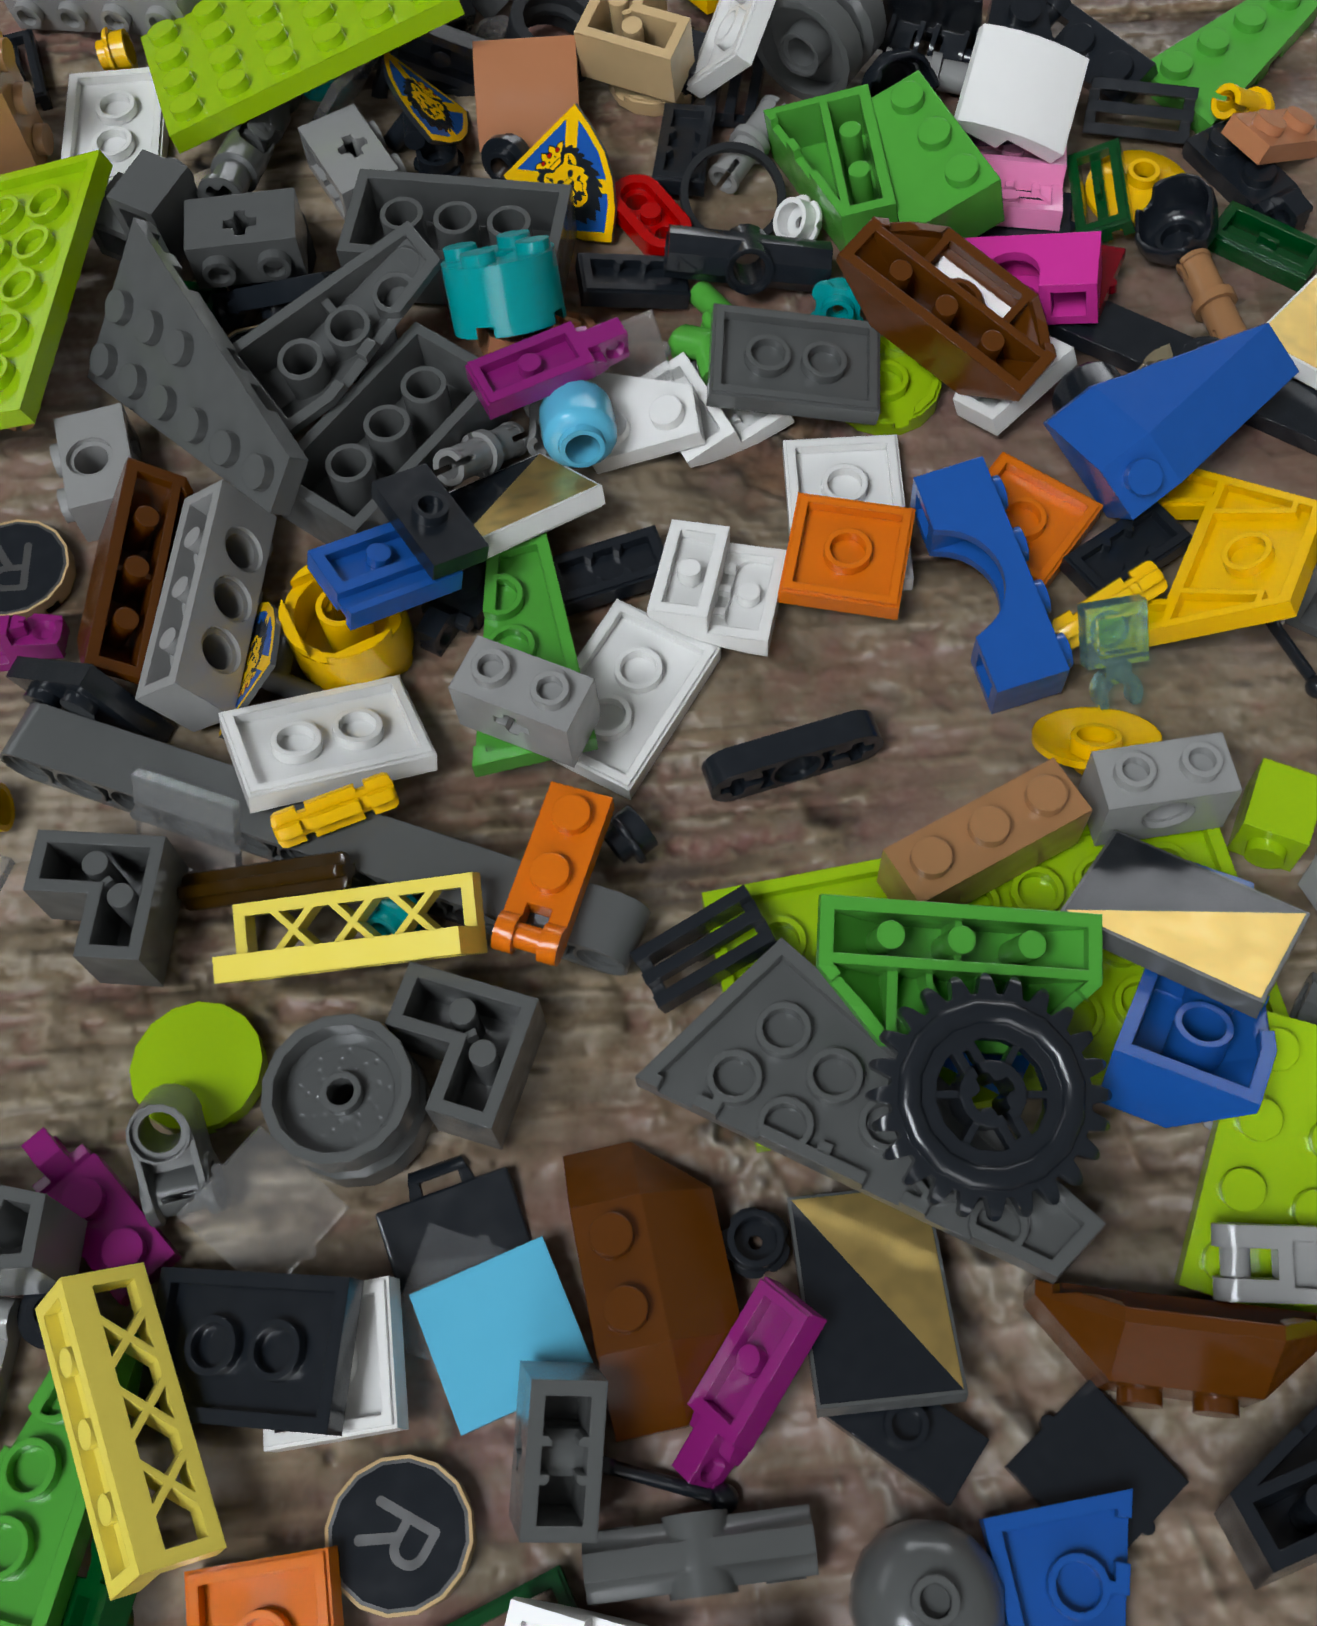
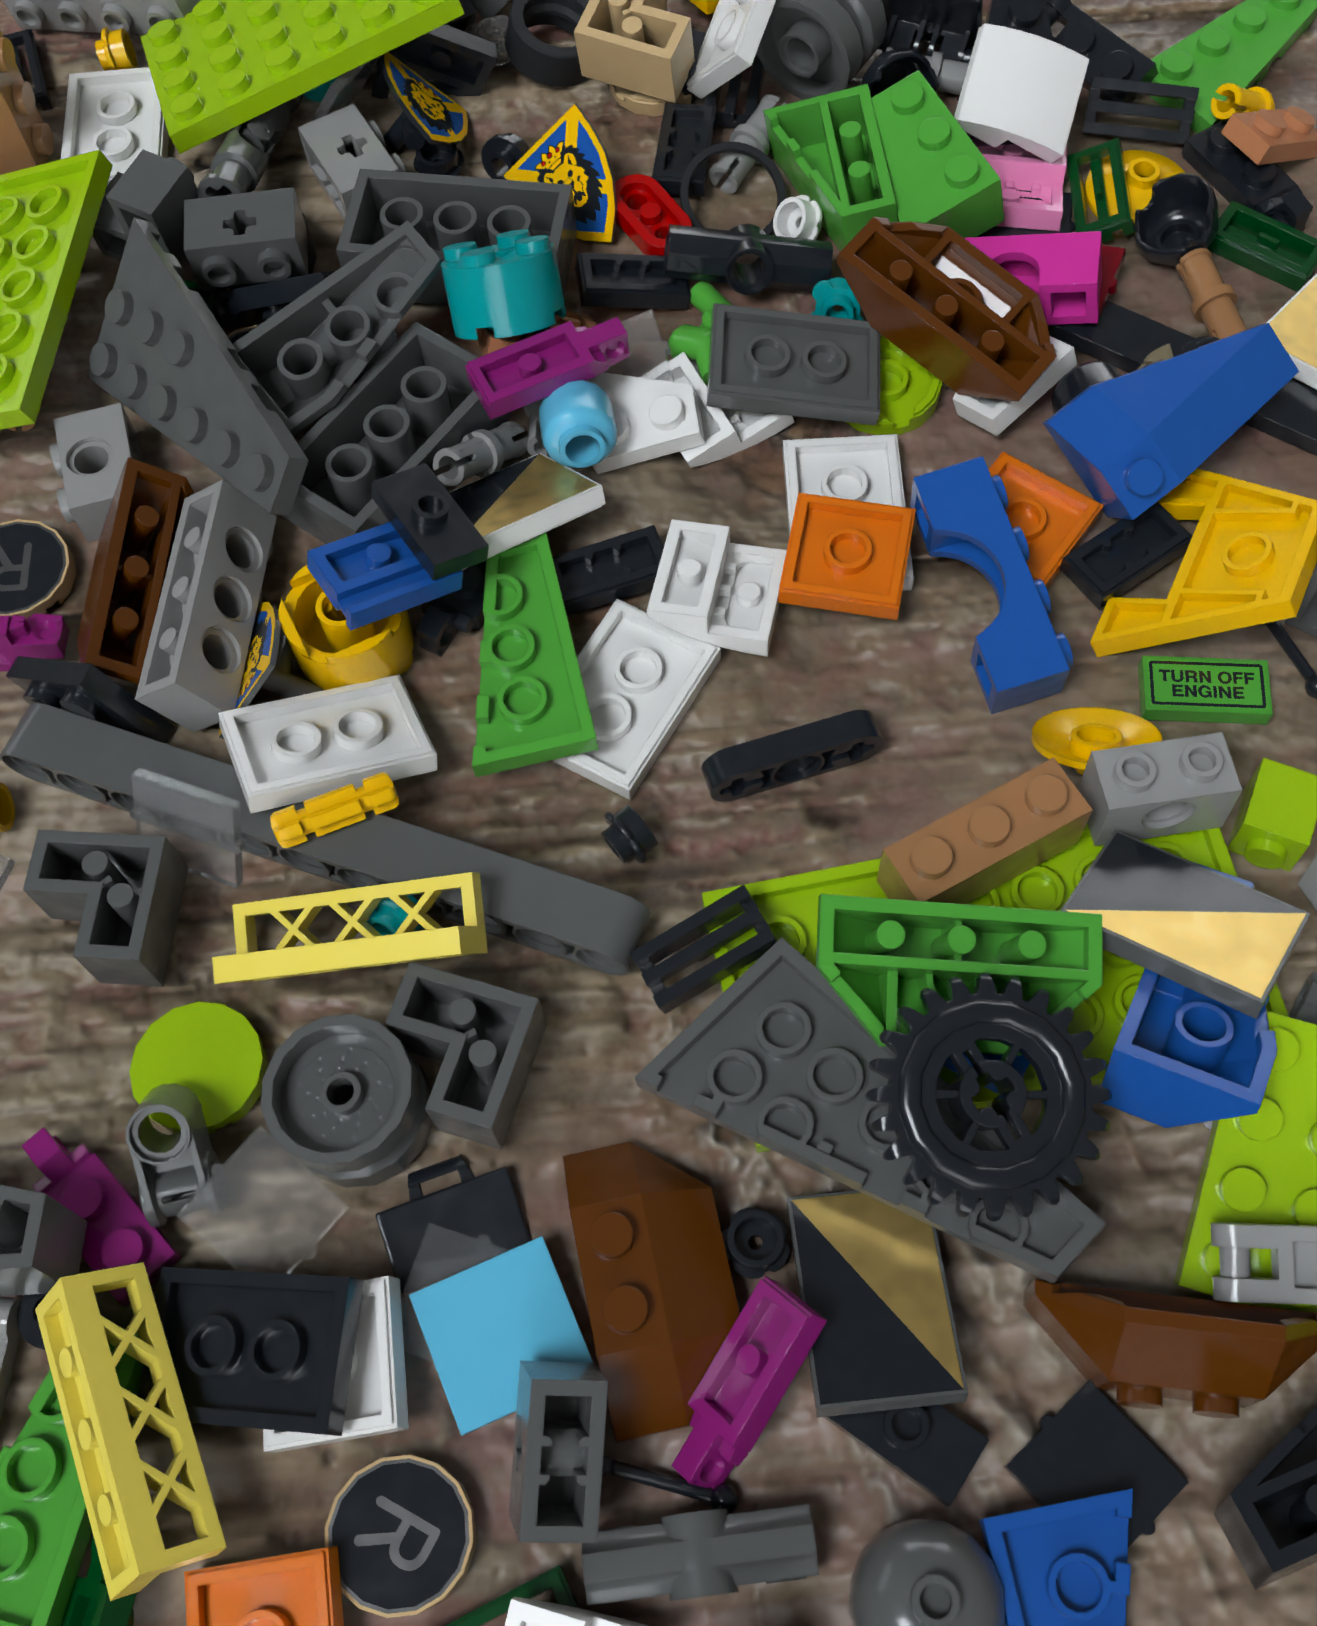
(267, 880): dark brown axle -> none
(524, 85): nougat slope -> none
(525, 700): light grey brick -> none
(554, 873): orange plate -> none
(1110, 640): clear light blue plate -> none
(1144, 580): yellow axle -> none
(1204, 690): none -> bright green tile

